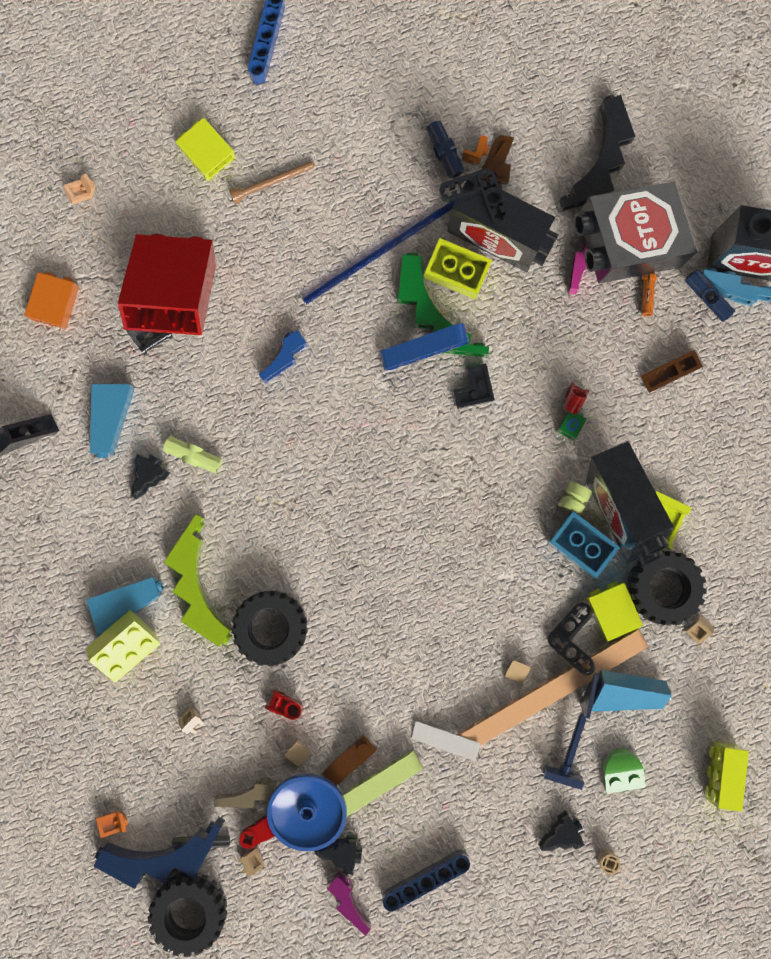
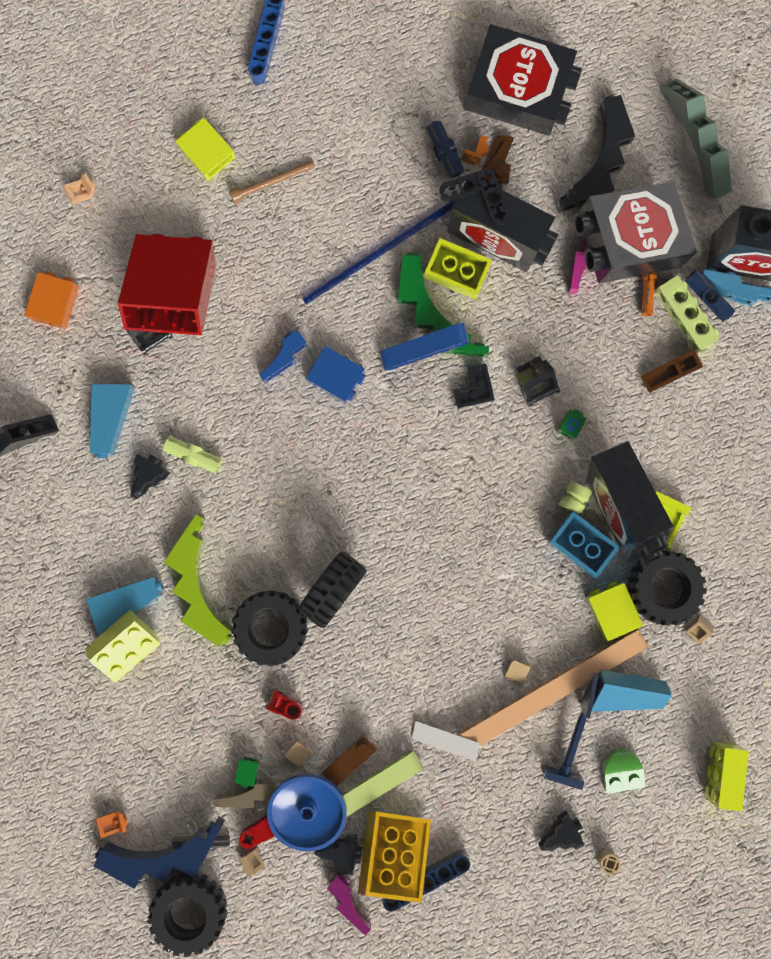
(190, 720): tan tile -> none
(247, 772): none -> green brick
(332, 589): none -> black tyre
(336, 375): none -> blue brick
(394, 856): none -> yellow slope
(523, 80): none -> brick
(533, 374): none -> black piece
(566, 636): black beam -> none
(575, 398): red piece -> none
(677, 312): none -> yellowish green brick
(712, 157): none -> sand green arch

